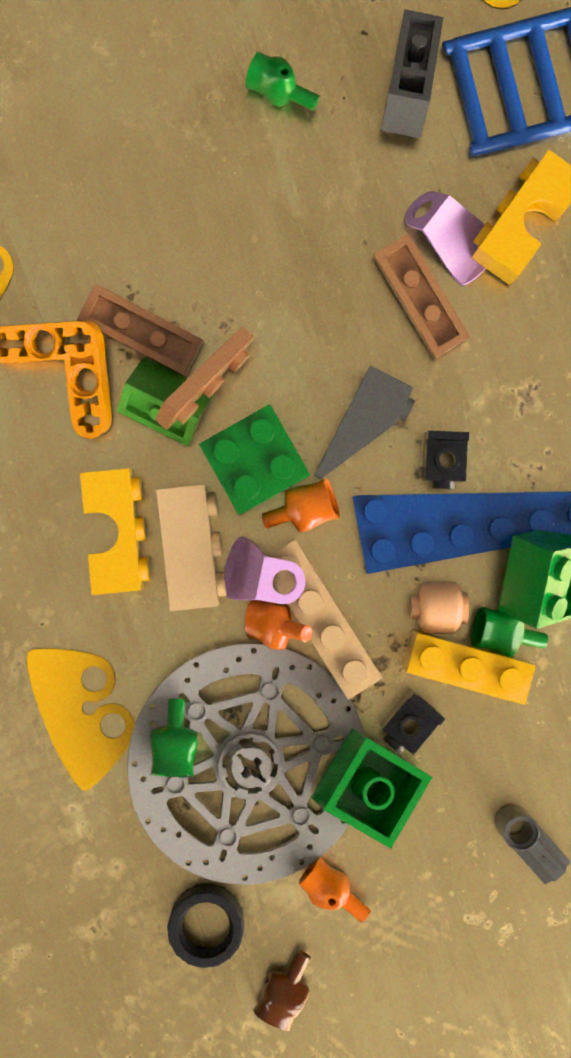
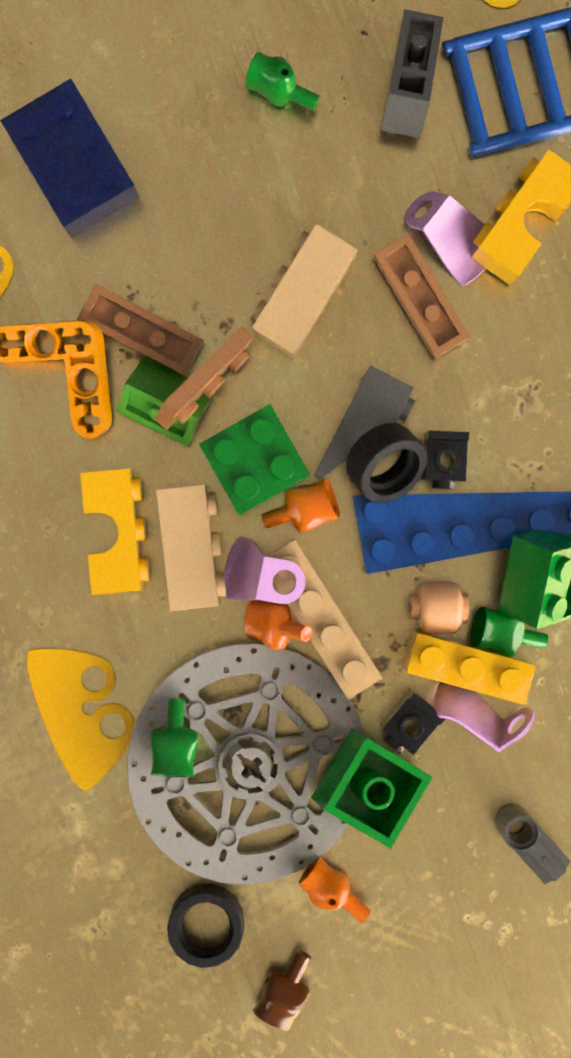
(70, 158): none -> clear blue brick
(302, 290): none -> tan brick
(376, 445): none -> black tyre
(478, 717): none -> piece

